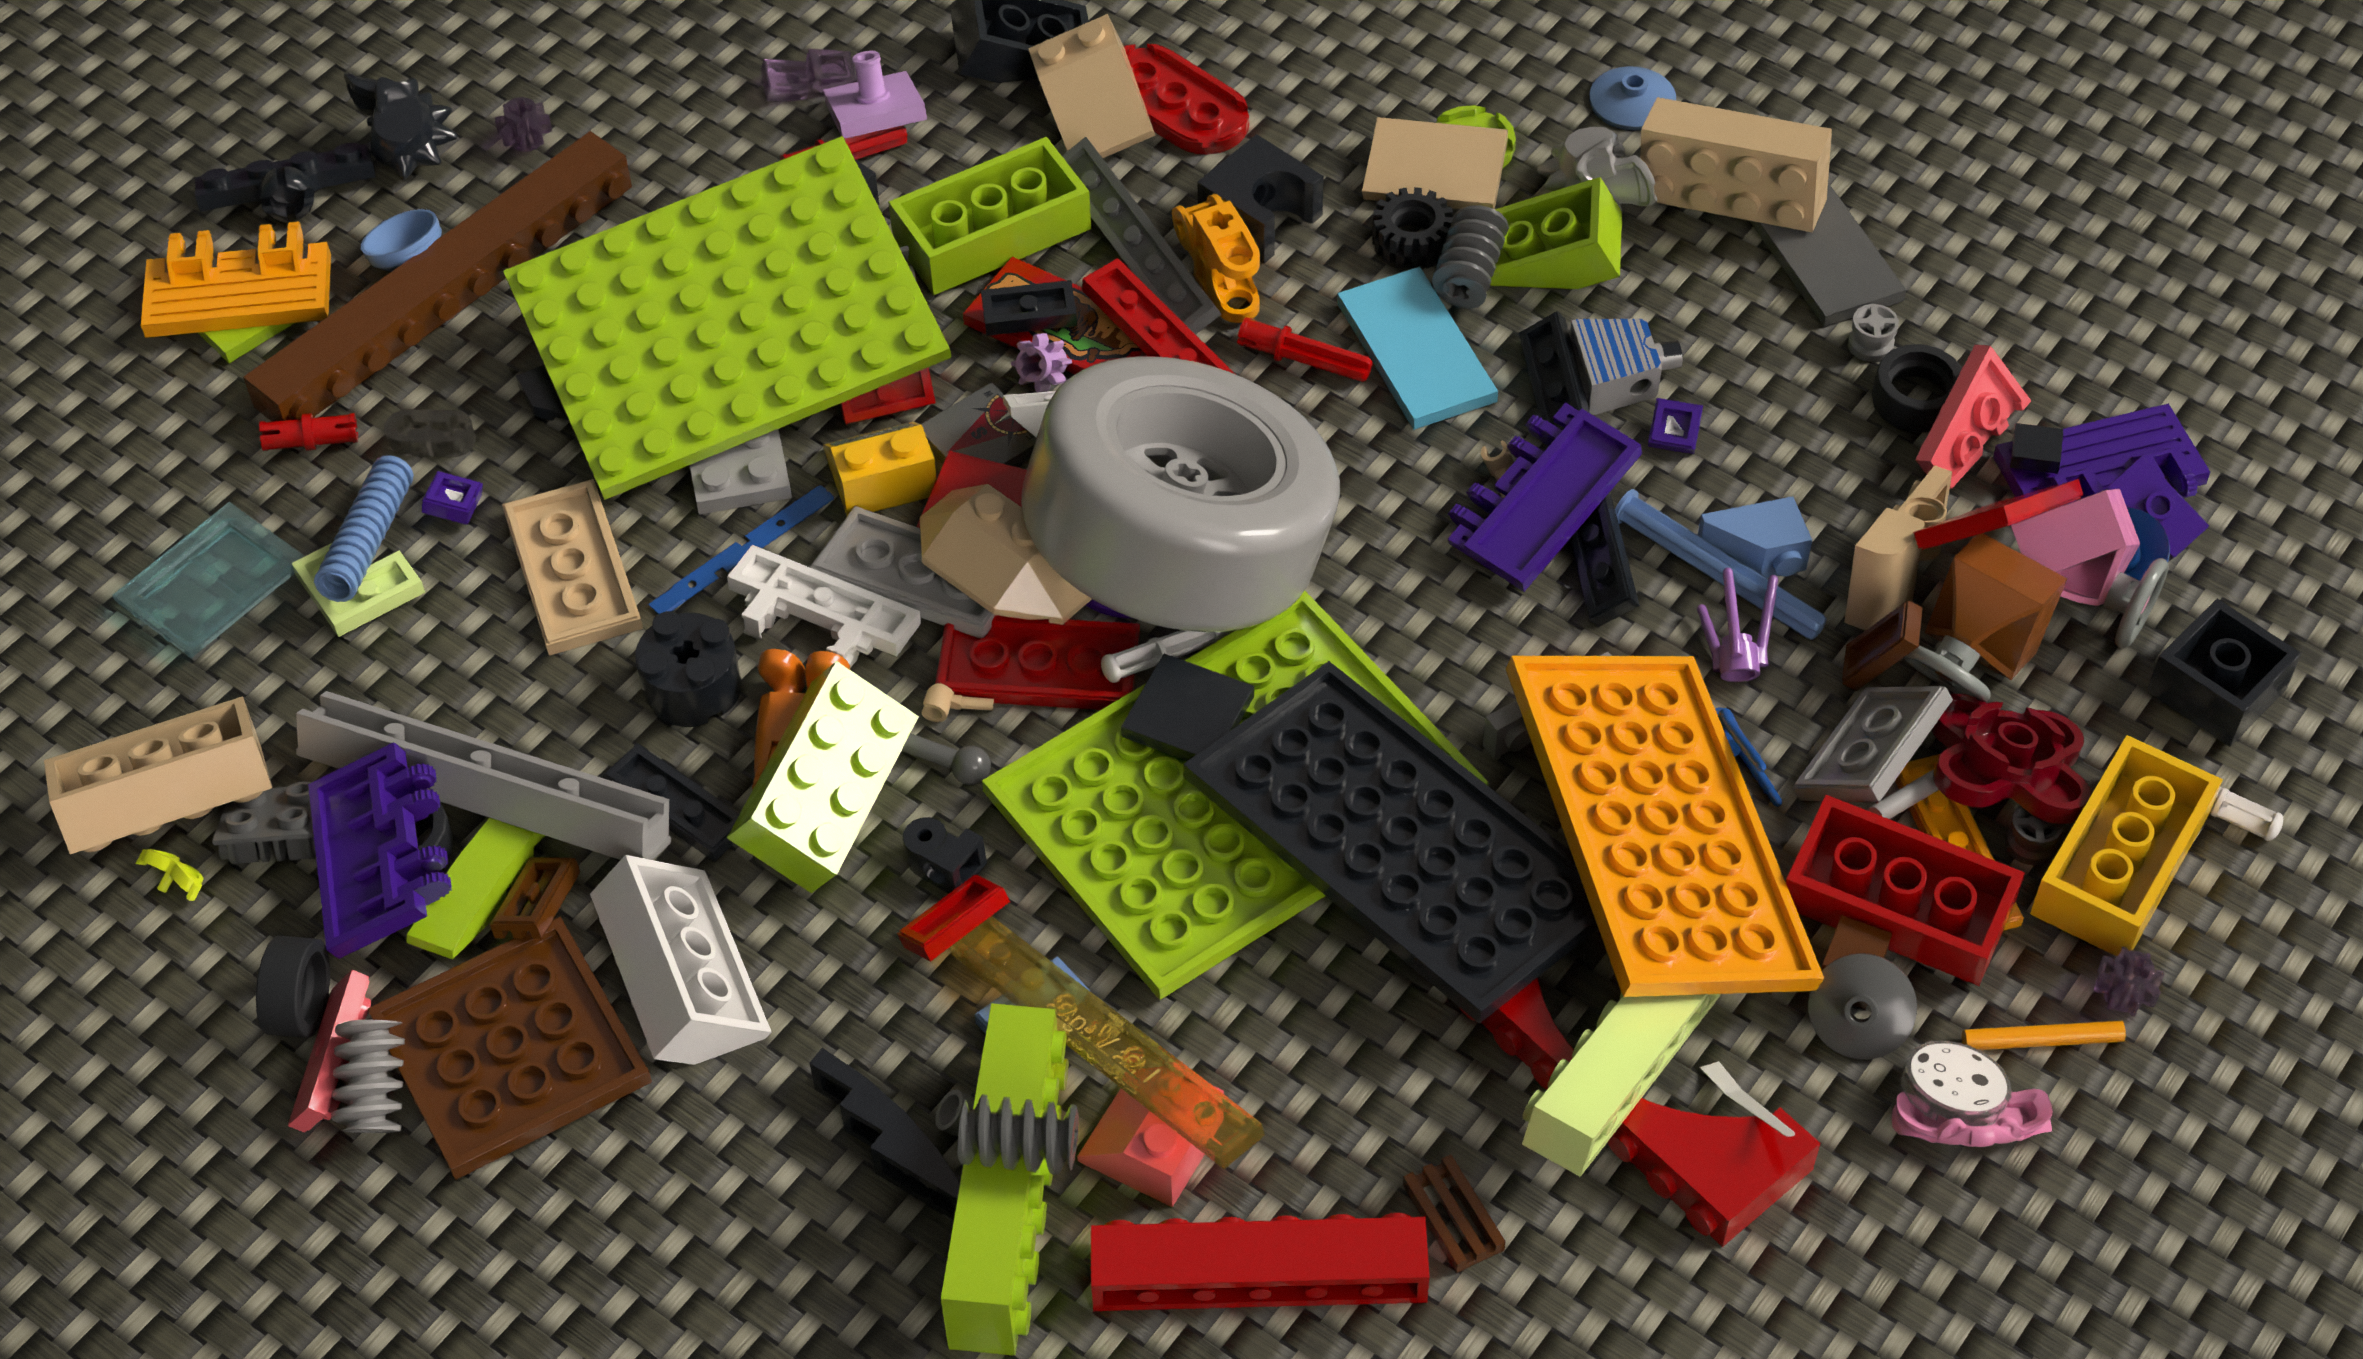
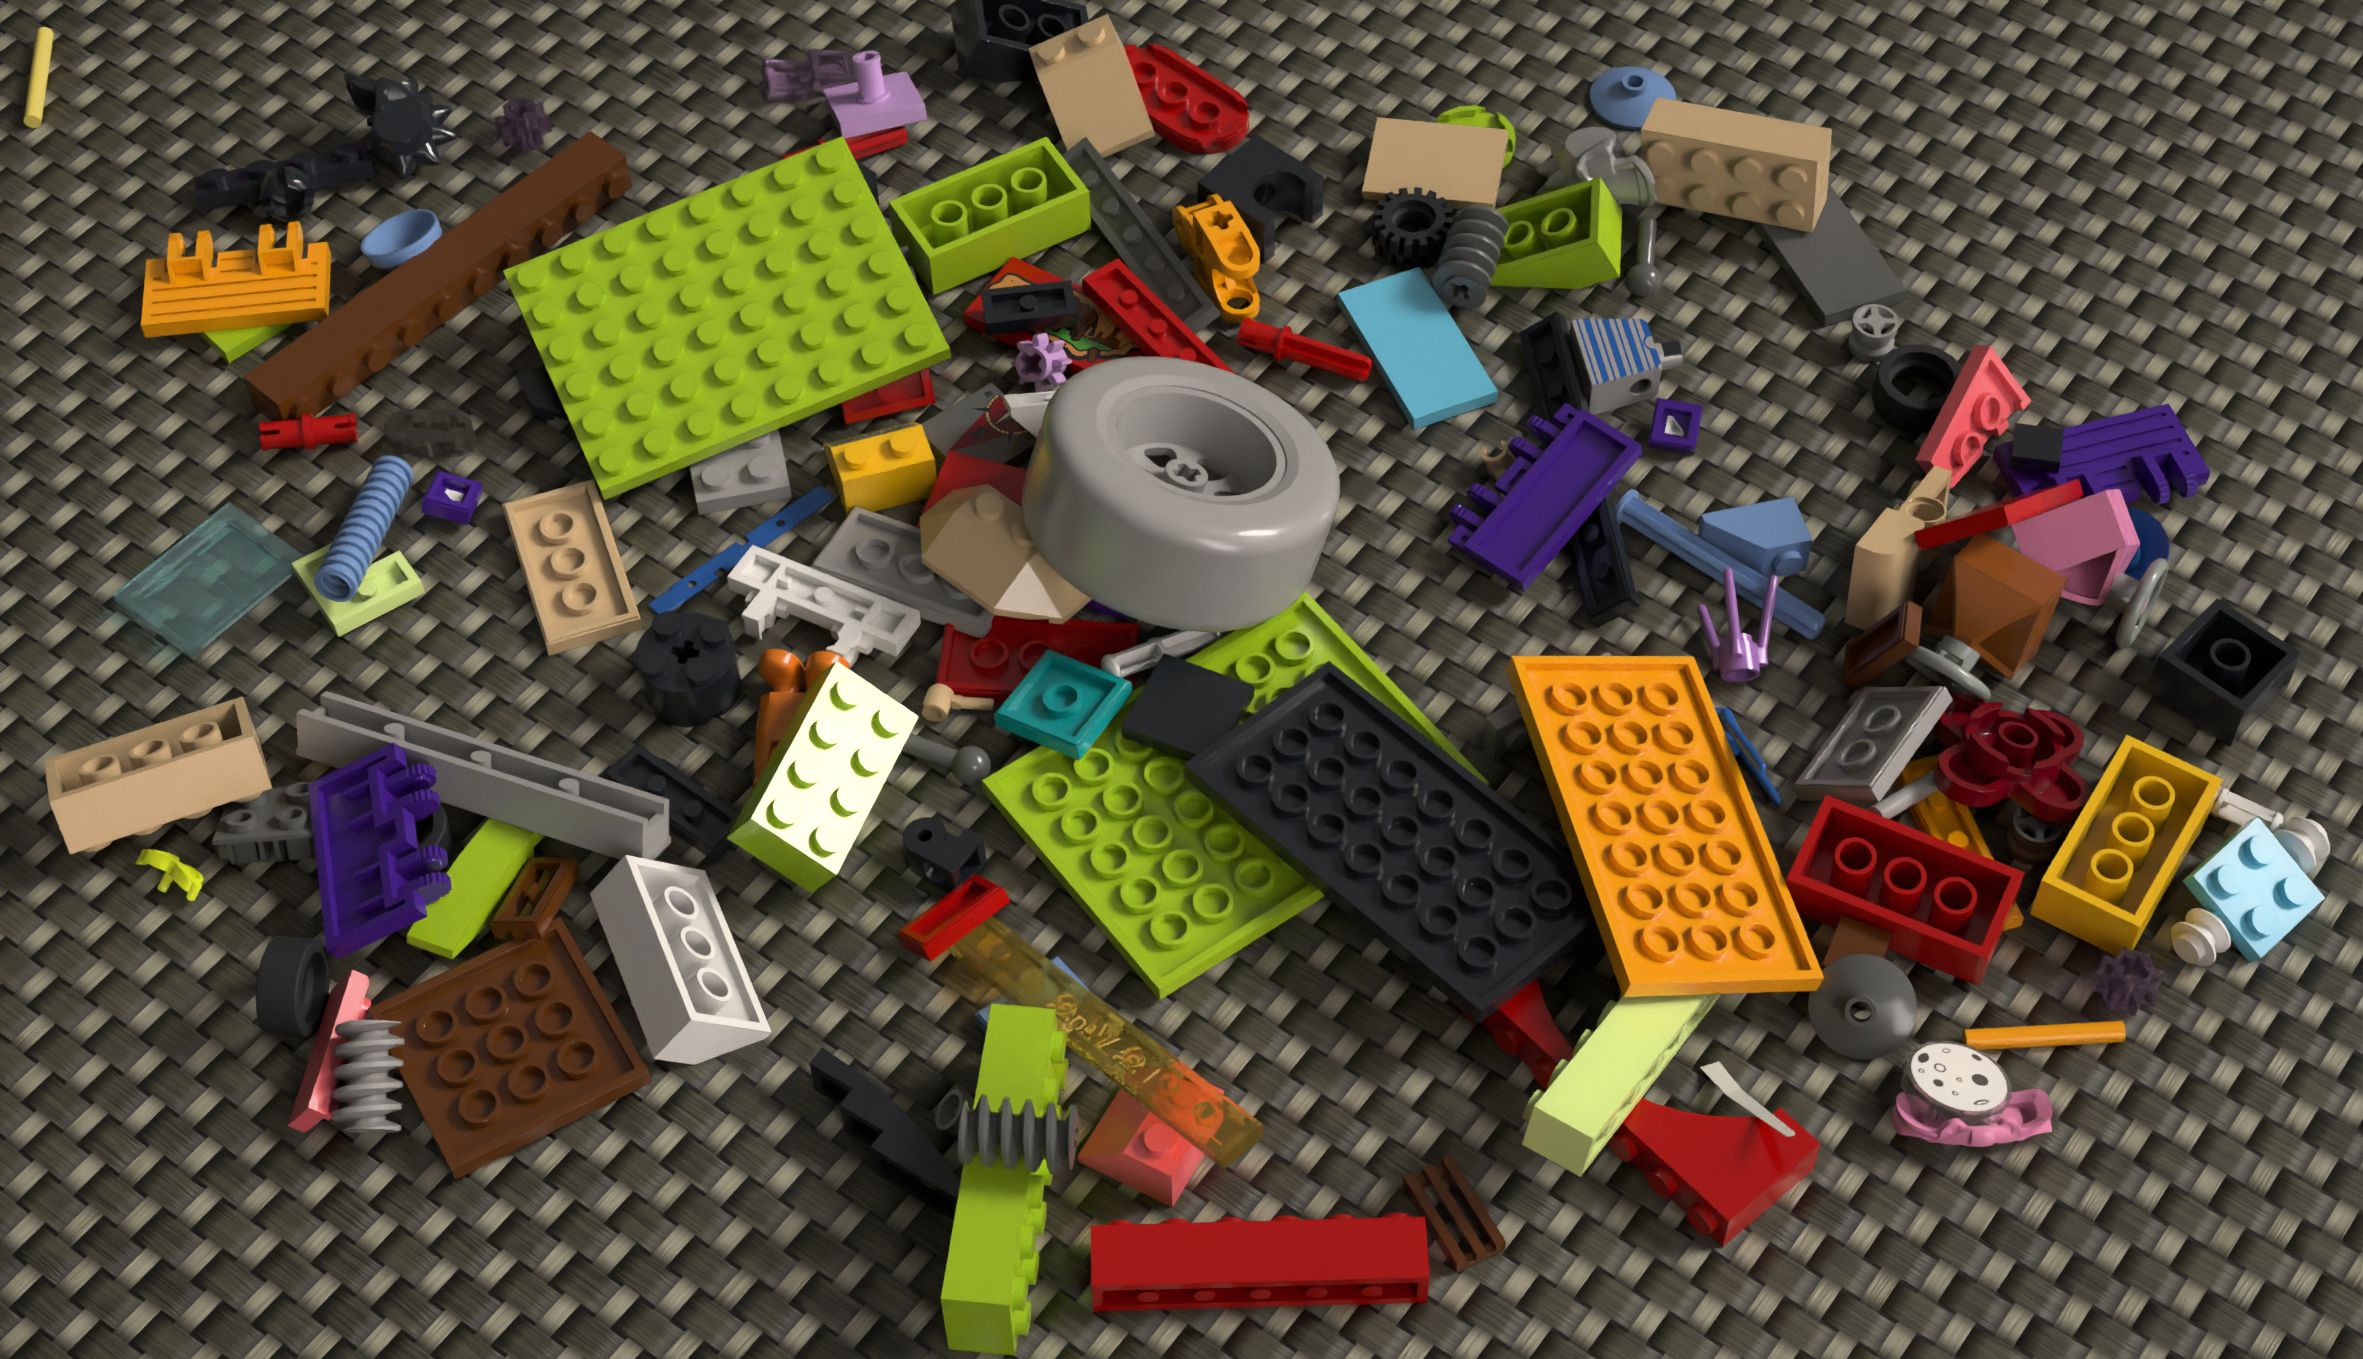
(38, 77): none -> light yellow bar
(1063, 704): none -> teal tile
(1644, 277): none -> dark grey bar
(2148, 491): dark purple plate -> none
(2251, 891): none -> plate

